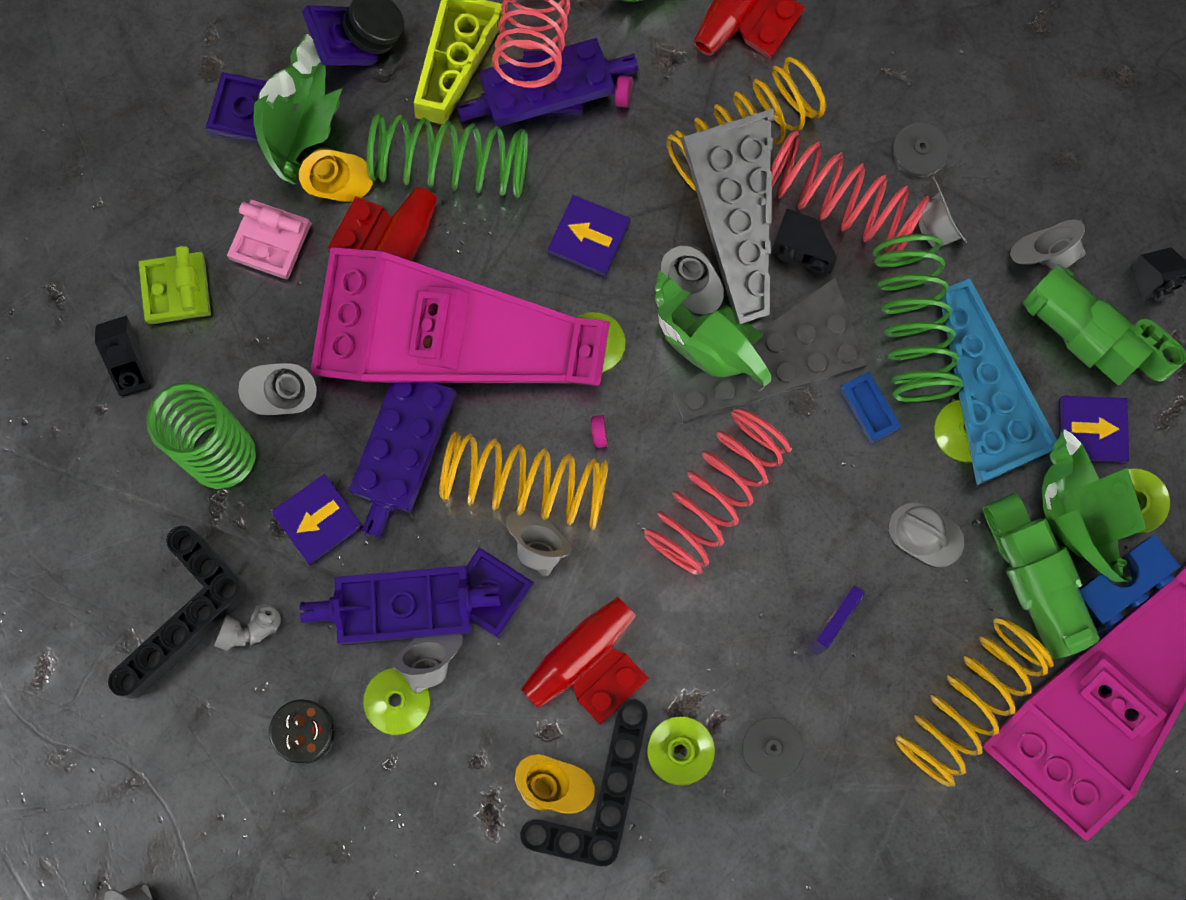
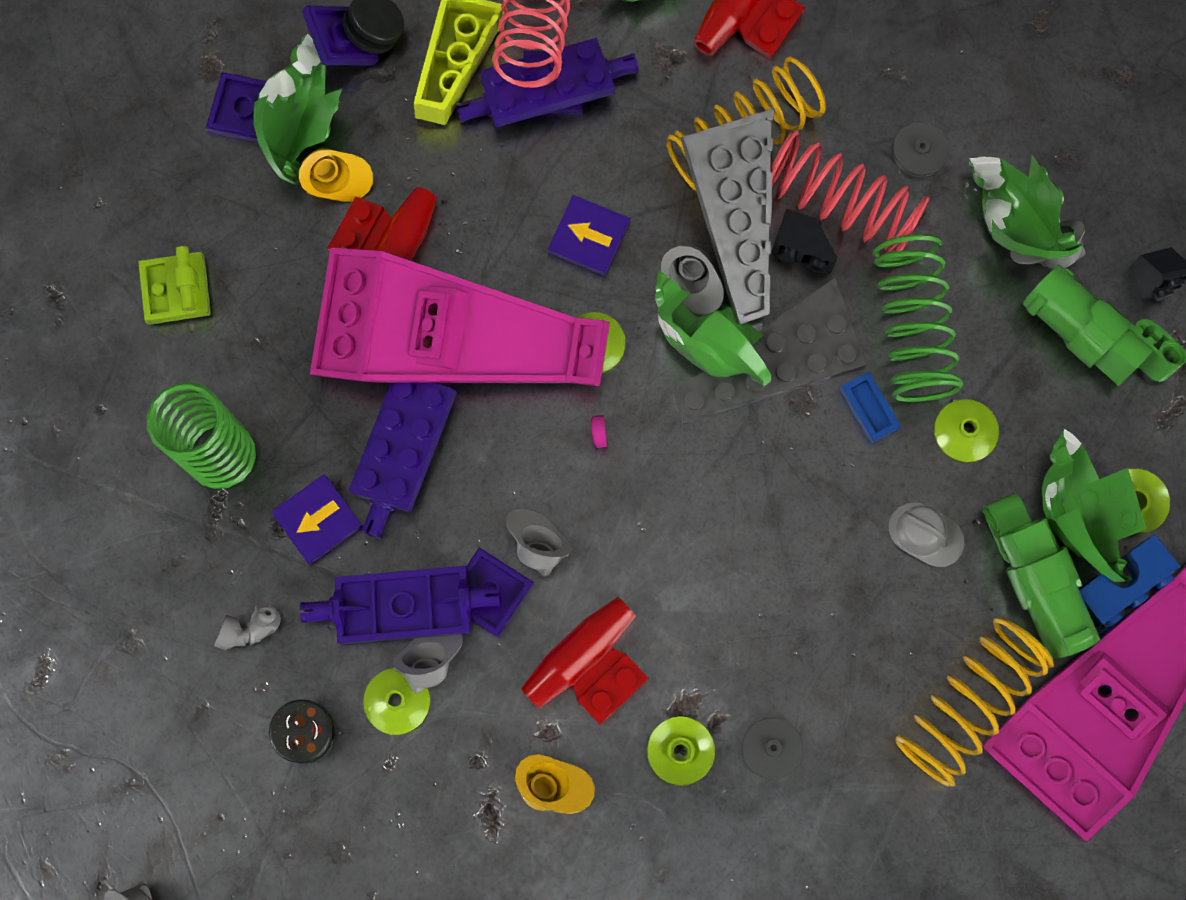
(122, 355): black slope -> none
(184, 618): black beam -> none
(268, 238): bright pink plate -> none
(277, 389): light grey piece -> none
(520, 139): bright green piece -> none
(599, 477): yellow piece -> none
(606, 798): black beam -> none
(624, 91): dark pink tile -> none
(677, 553): coral piece -> none
(836, 620): dark purple tile -> none
(938, 221): light grey piece -> none
(996, 403): dark azure wing -> none
(1022, 209): none -> bright green animal
(1098, 425): dark purple tile -> none

